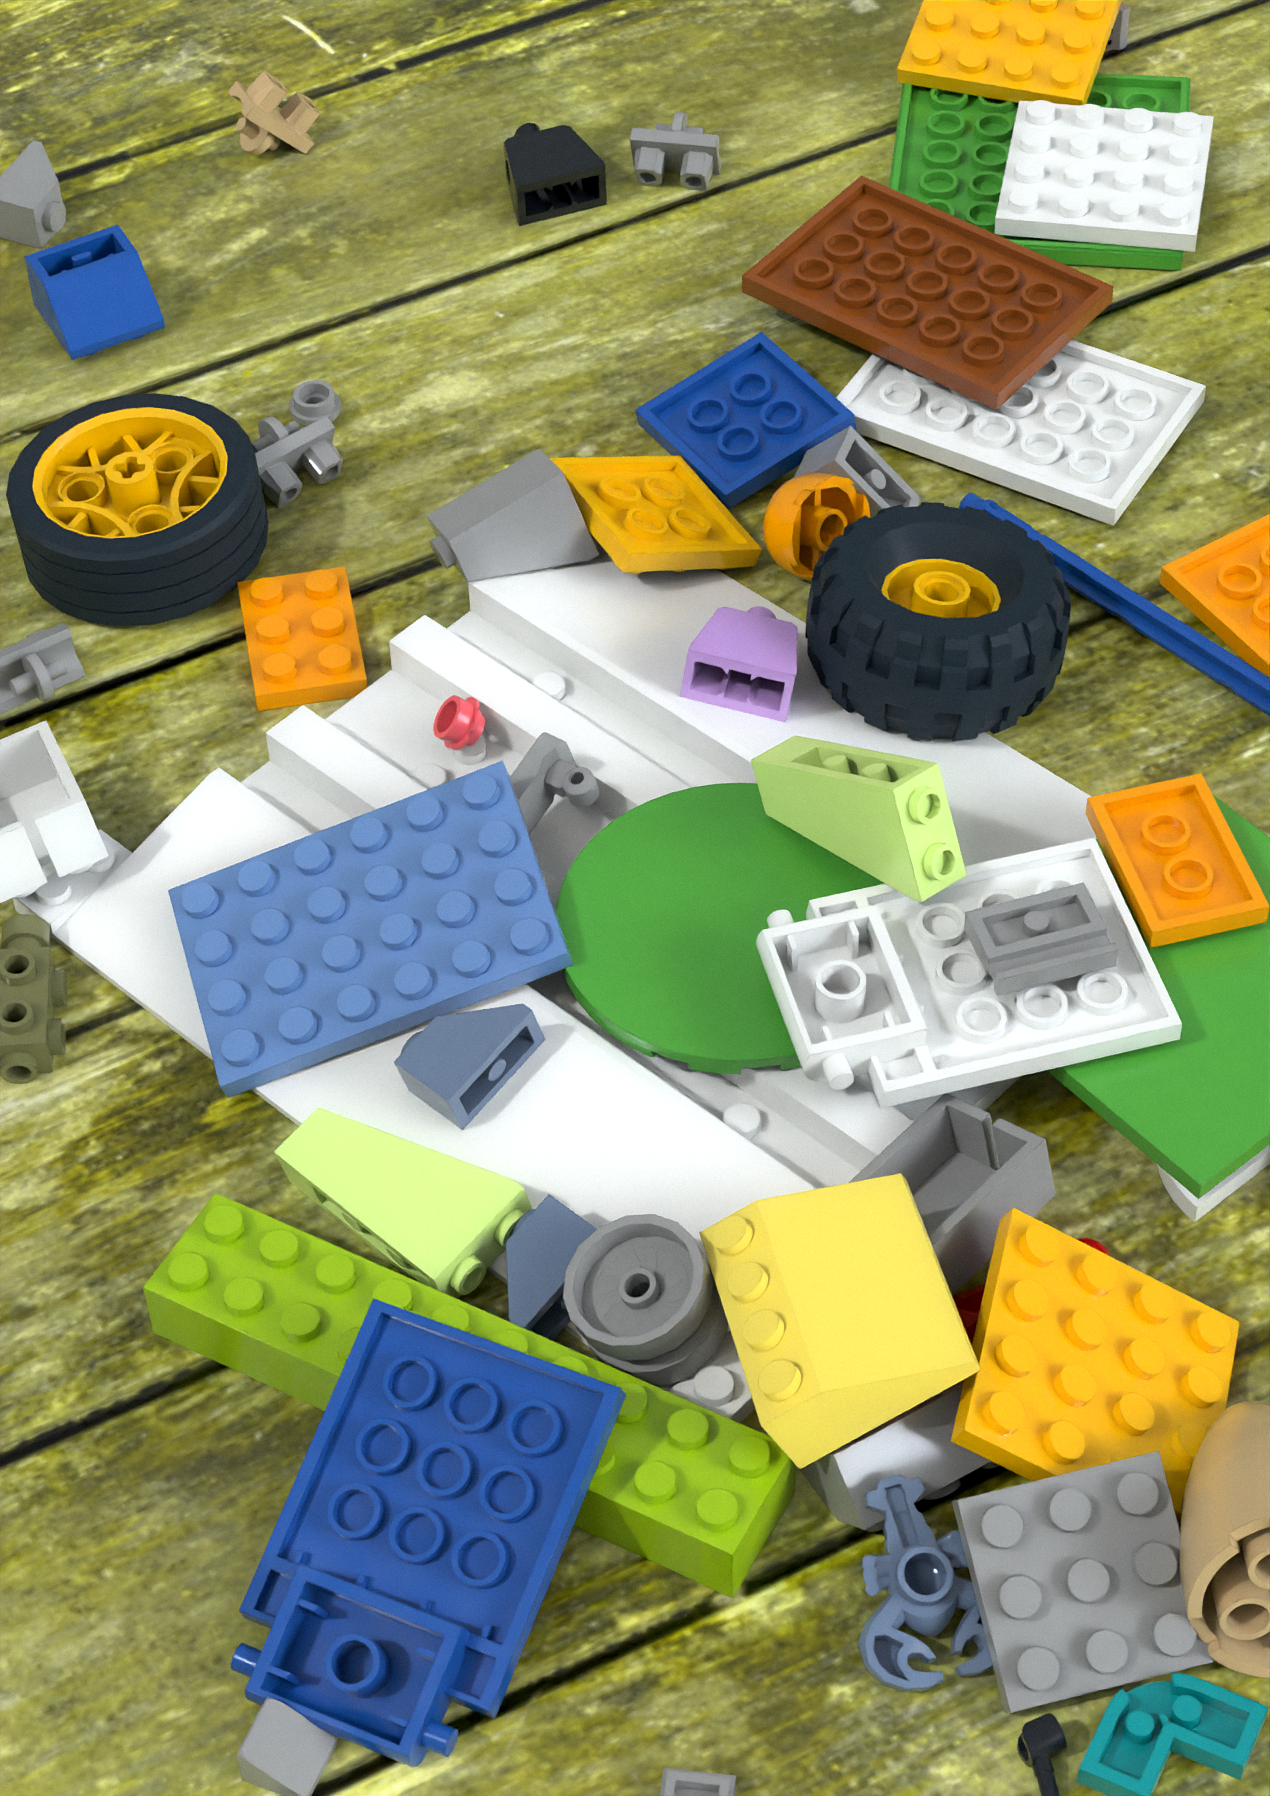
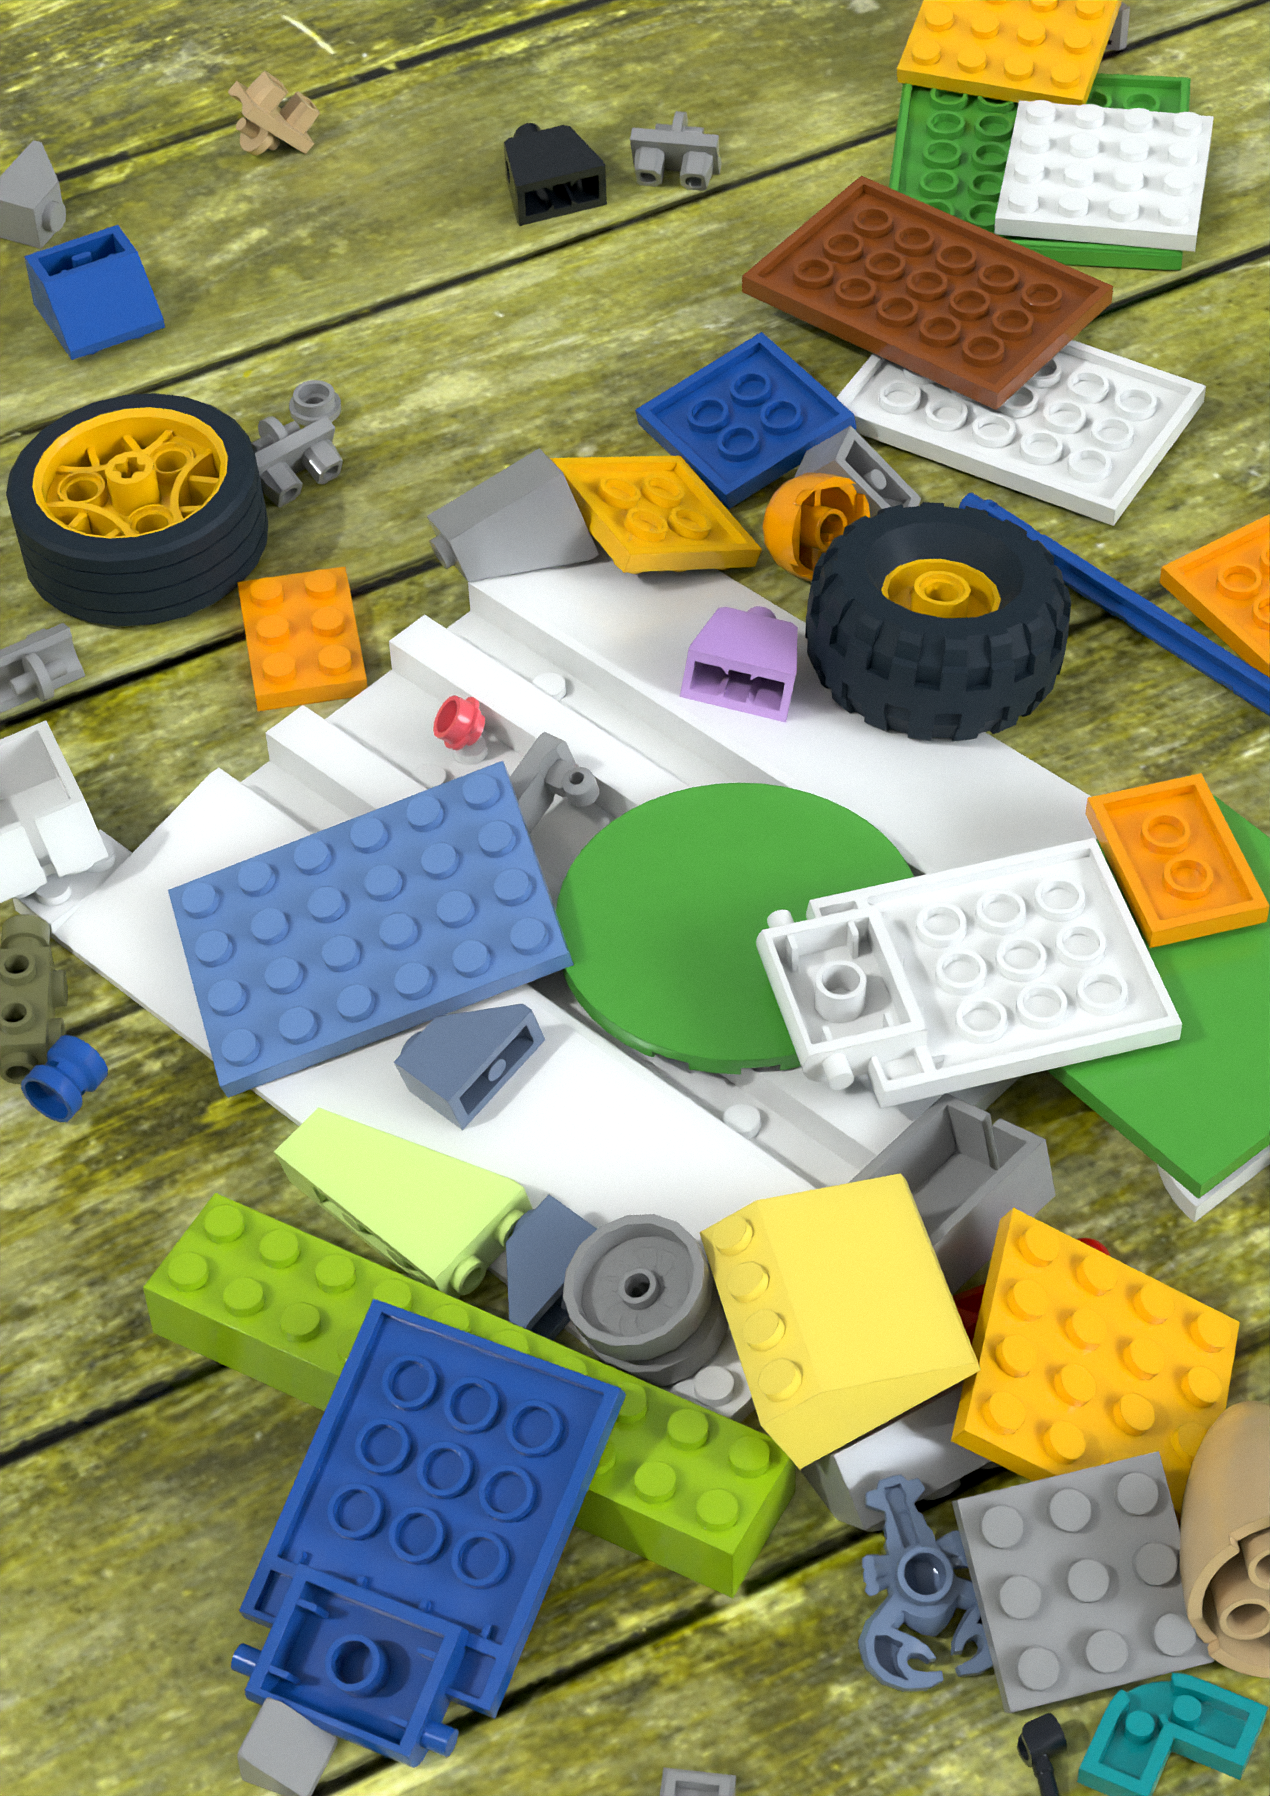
(60, 1083): none -> blue wheel
(867, 809): yellowish green slope -> none
(1040, 938): light grey plate -> none

